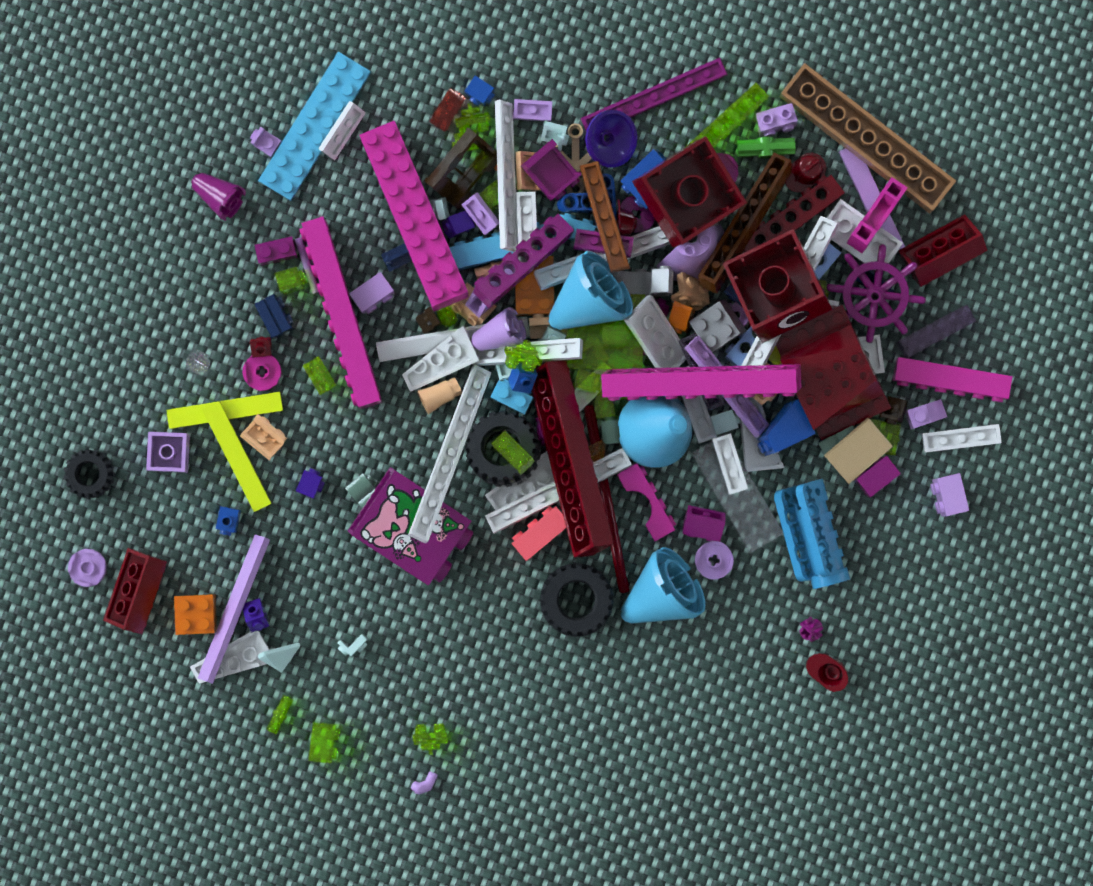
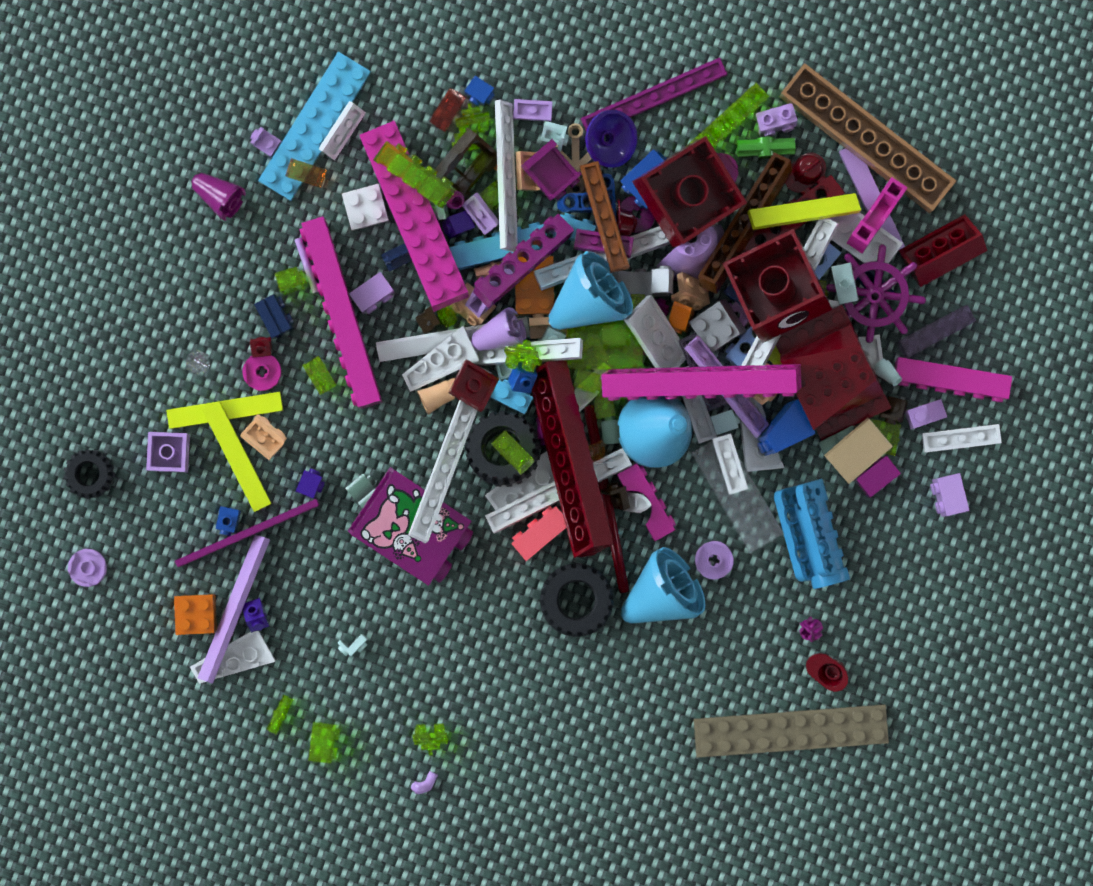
(135, 591): dark red slope -> none
(246, 533): none -> magenta tile
(276, 251): magenta brick -> none
(279, 657): light aqua slope -> none
(306, 173): none -> clear orange tile
(365, 207): none -> white plate
(415, 174): none -> clear neon green wedge
(456, 200): none -> magenta cone
(473, 385): none -> dark red plate
(526, 217): white plate -> none
(619, 495): none -> dark brown bracket
(638, 503): none -> white plate
(704, 523): magenta brick -> none
(790, 730): none -> dark tan plate
(804, 211): none -> neon yellow tile
(845, 283): none -> light aqua plate
(887, 372): none -> light aqua cone

